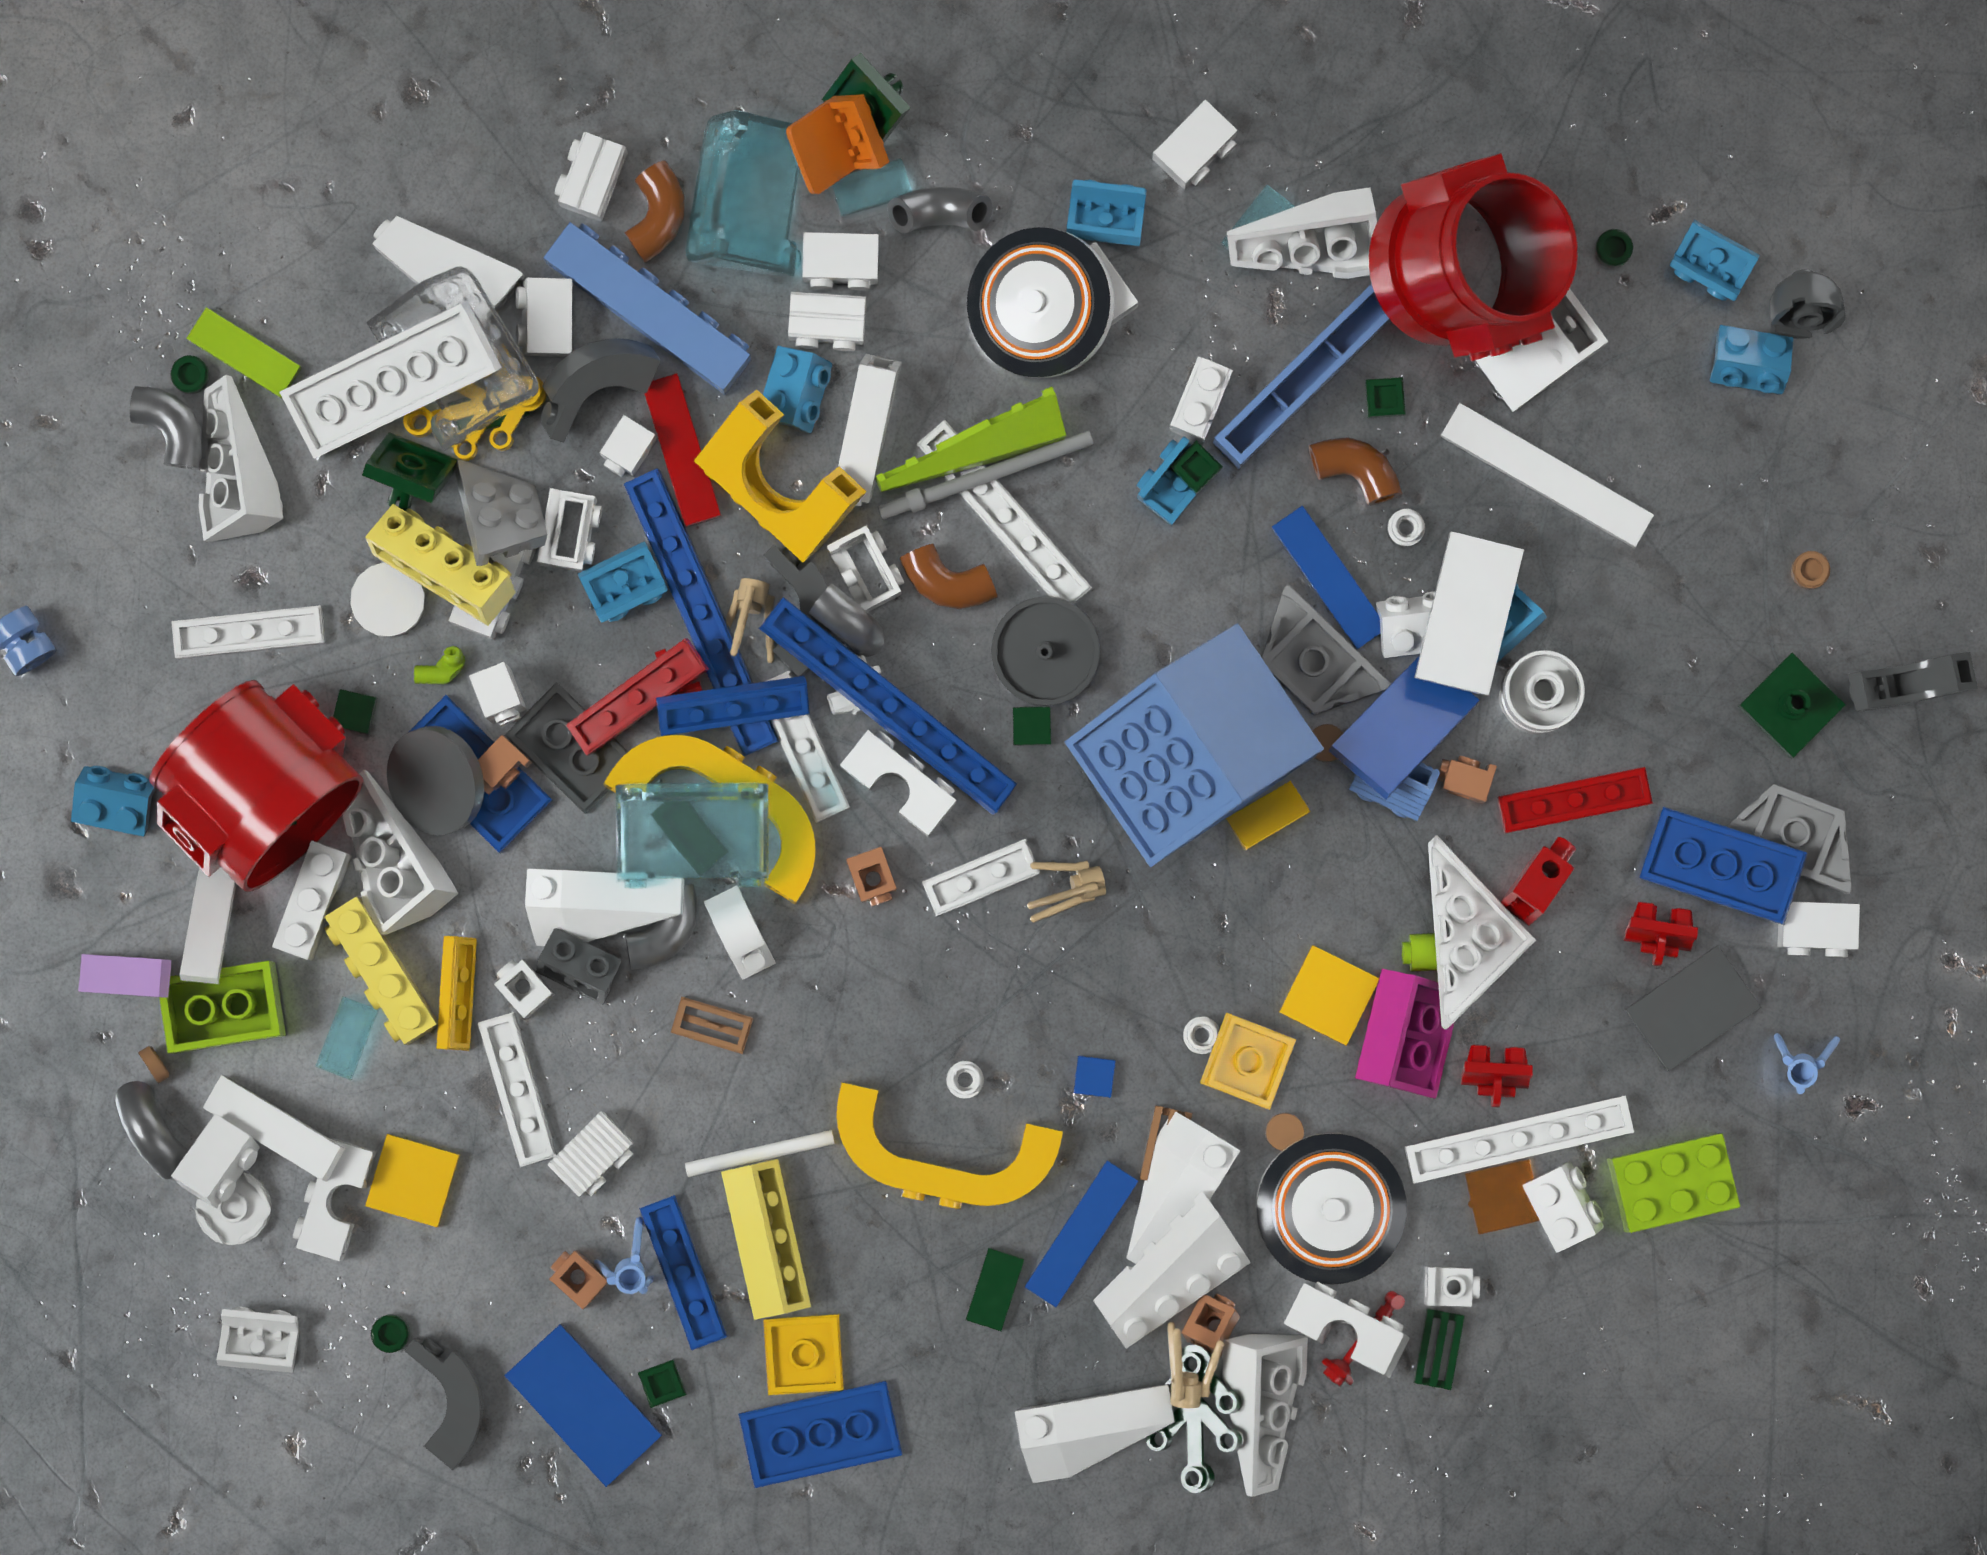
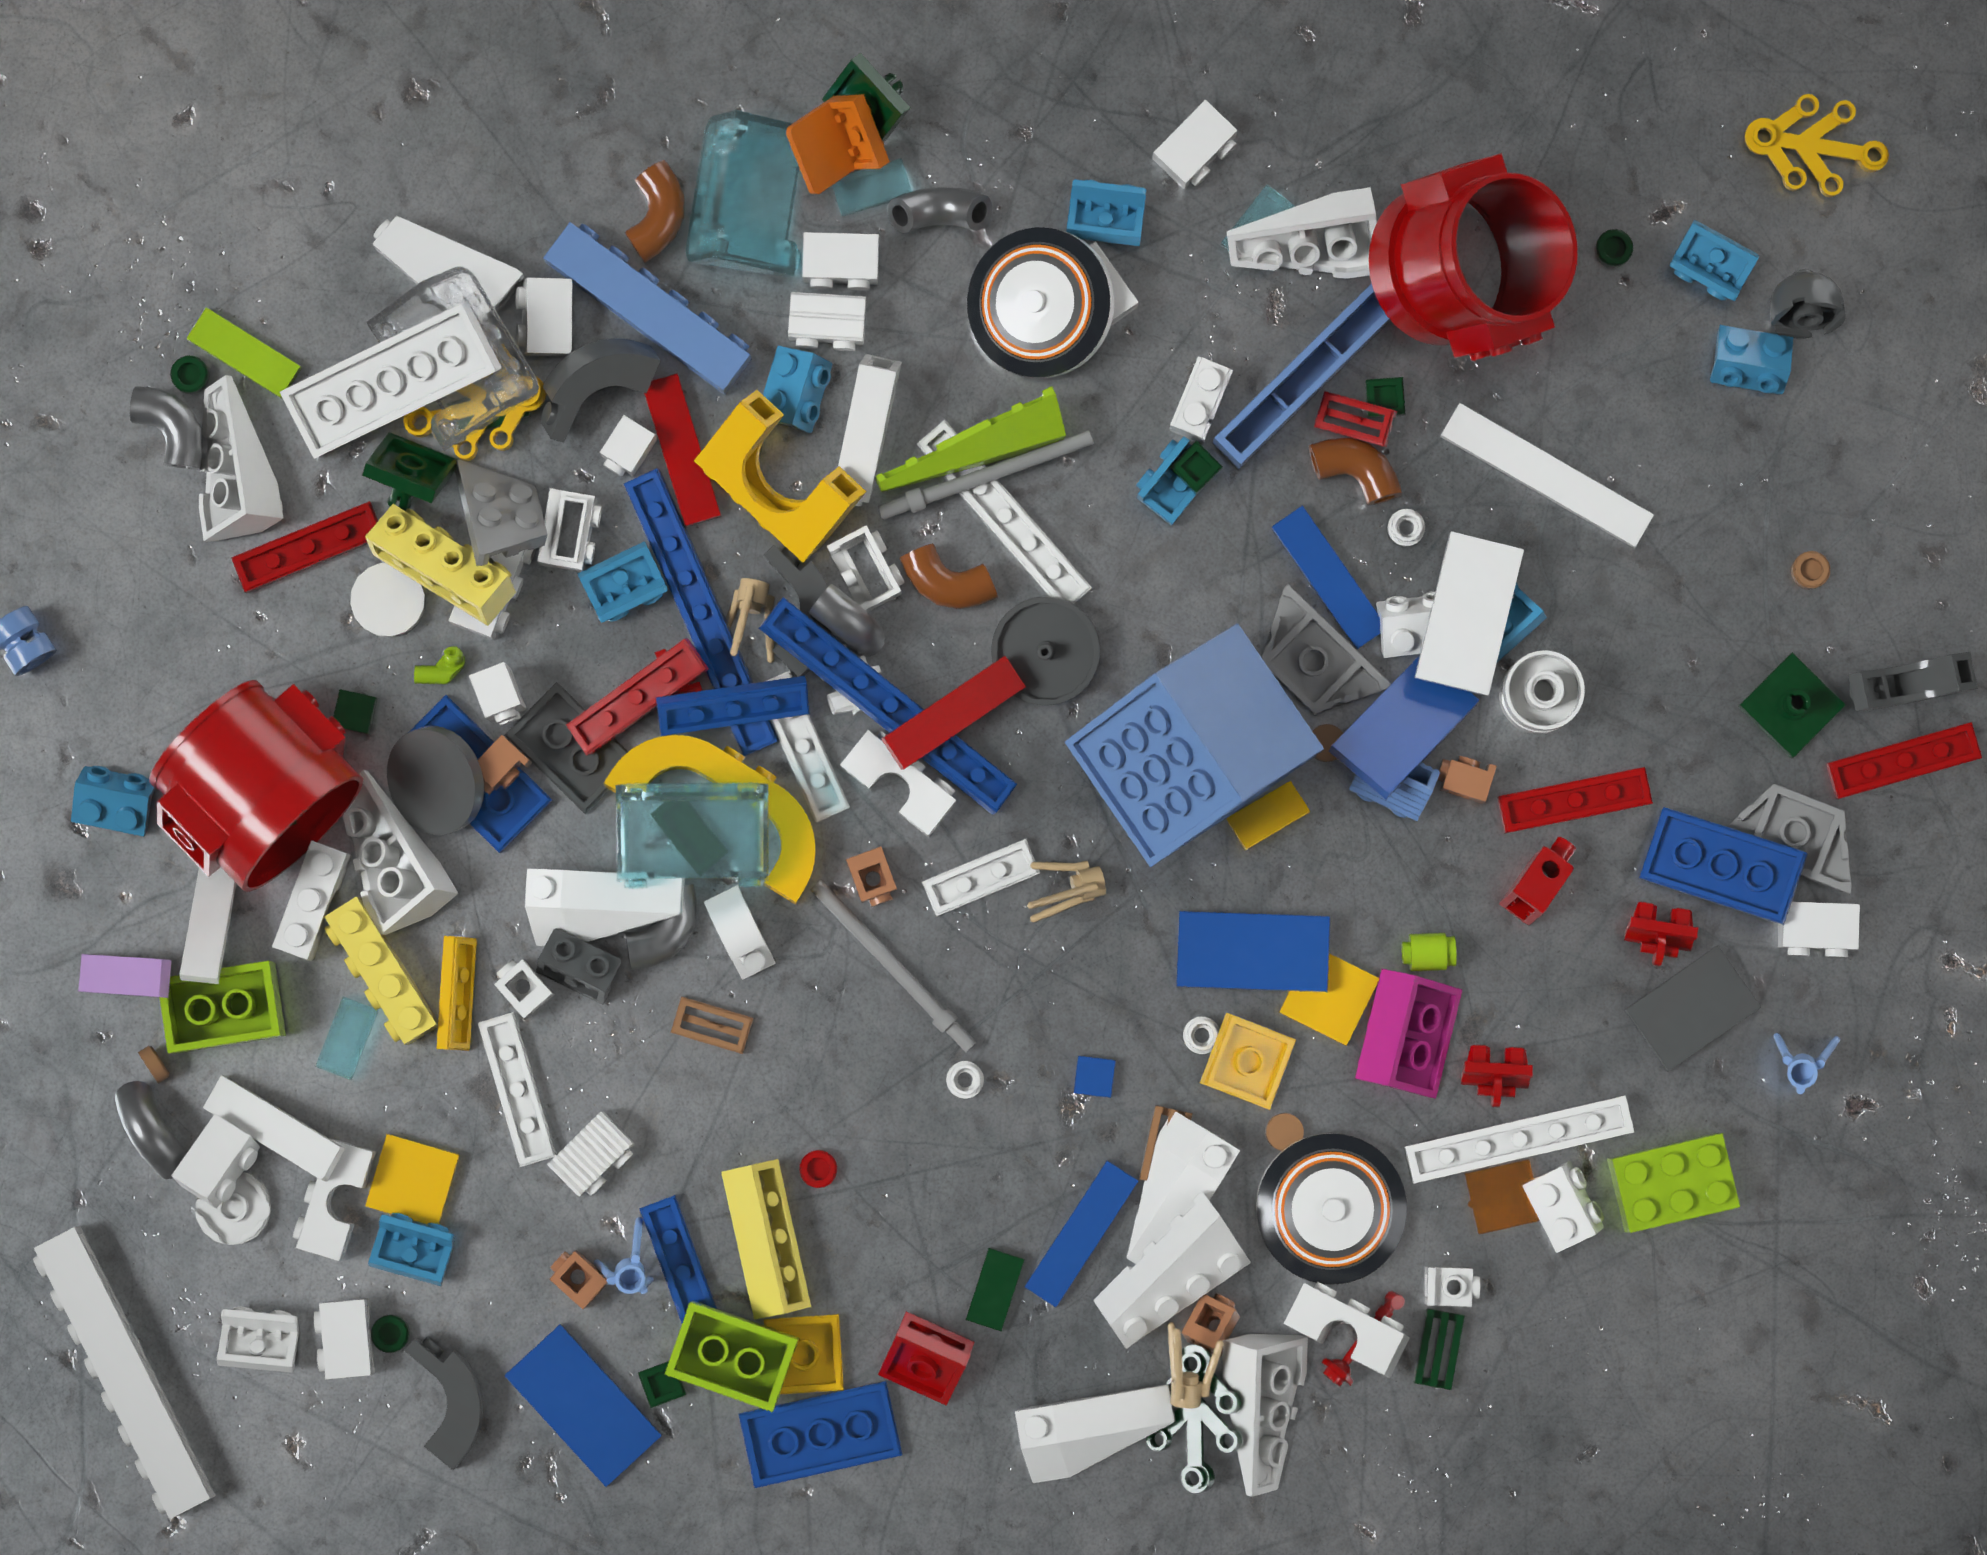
(123, 1372): none -> white brick
(248, 632): white tile -> none
(305, 547): none -> red tile
(345, 1339): none -> white brick
(412, 1249): none -> dark azure bracket
(591, 176): white brick -> none
(731, 1356): none -> lime brick
(759, 1153): white bar -> none
(818, 1169): none -> red tile
(916, 1178): yellow arch -> none
(926, 1358): none -> red bracket
(943, 1018): none -> light grey bar
(953, 712): none -> red tile
(1031, 726): dark green tile -> none
(1253, 951): none -> blue tile
(1385, 427): none -> red tile
(1472, 933): white tile -> none
(1536, 366): white slope -> none
(1810, 145): none -> yellow plant
(1904, 760): none -> red tile

